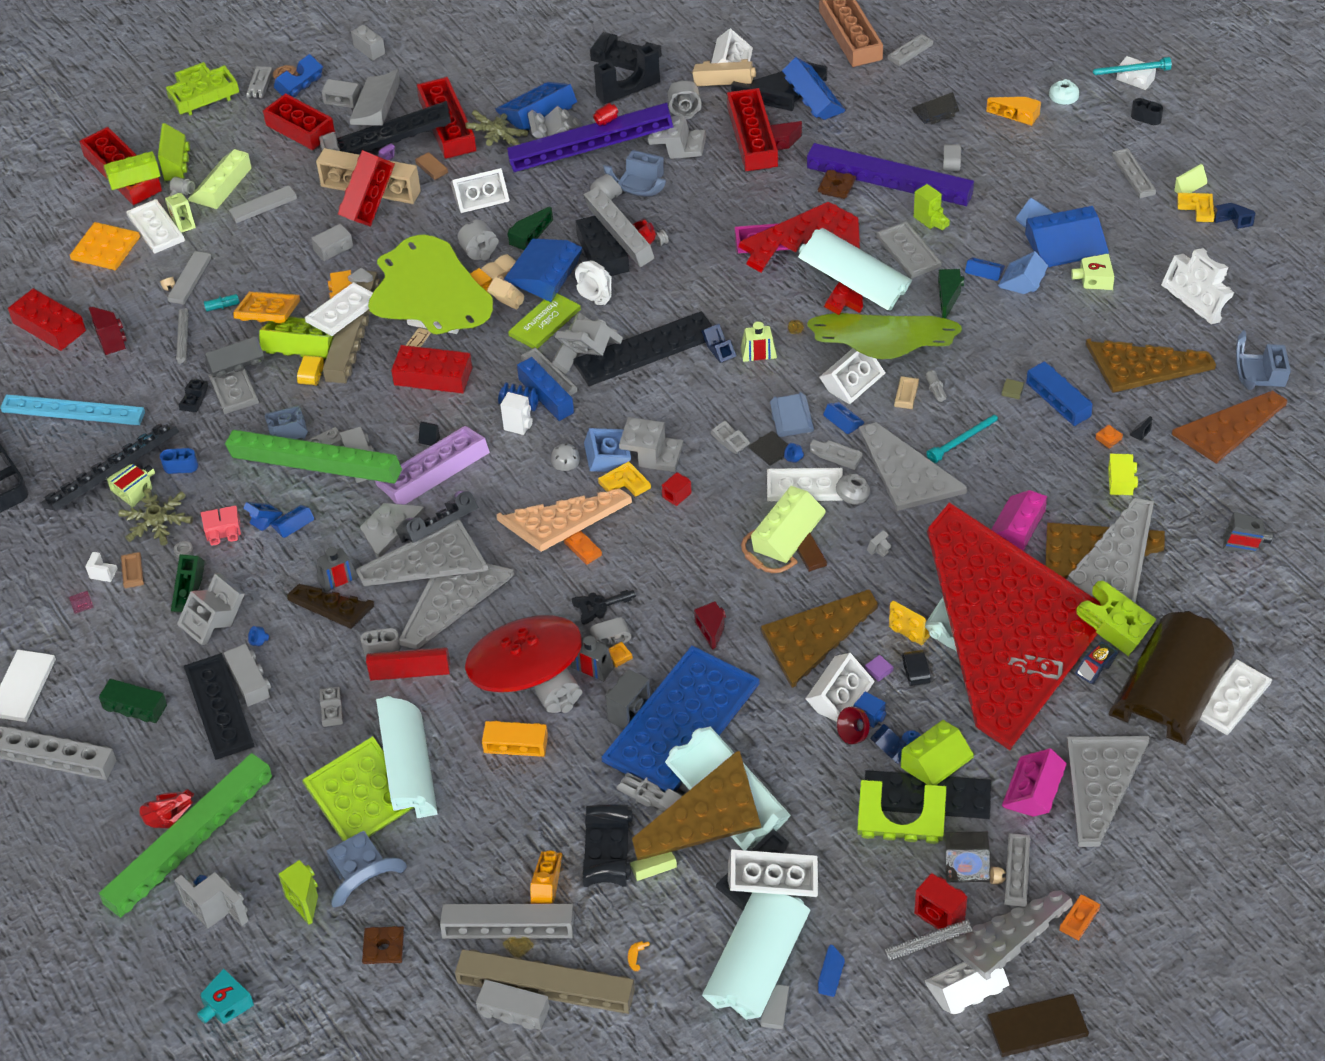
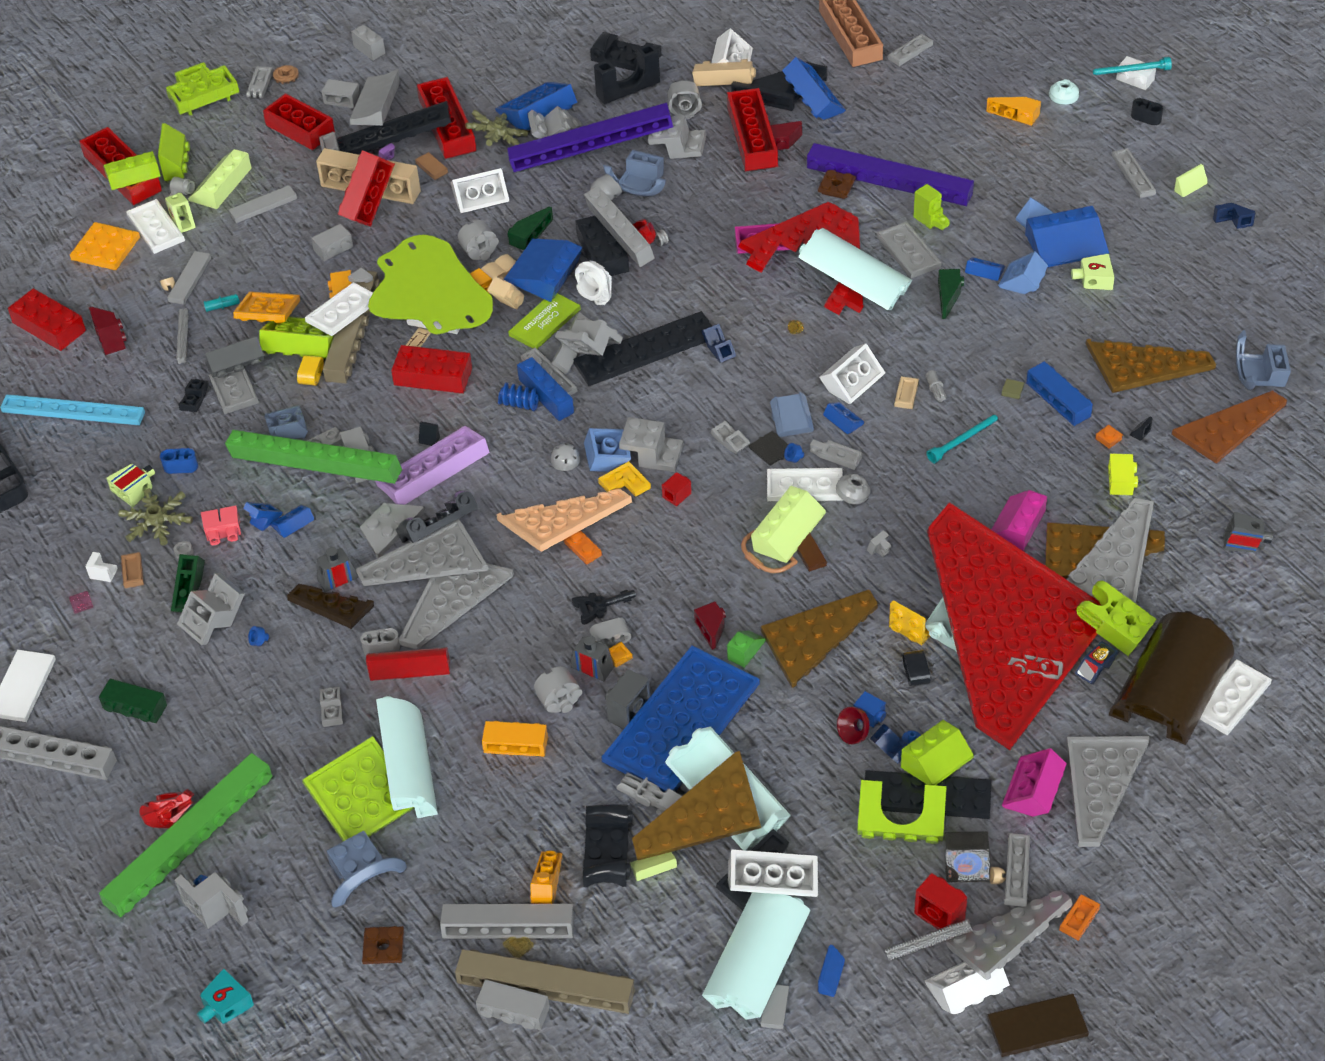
(113, 464): black plate -> none
(218, 706): black plate -> none
(247, 674): light grey brick -> none
(300, 889): lime slope -> none
(309, 71): blue arch -> none
(516, 413): white brick -> none
(523, 653): red dish -> none
(605, 114): red brick -> none
(633, 954): light orange piece -> none
(744, 647): none -> bright green slope
(758, 343): yellowish green torso -> none
(839, 686): white slope -> none
(879, 668): medium lavender tile -> none
(884, 335): lime piece -> none
(905, 472): light grey wing -> none
(937, 108): clear smoke slope -> none
(952, 157): light grey beam -> none
(1199, 284): white piece -> none
(1200, 202): yellow plate -> none

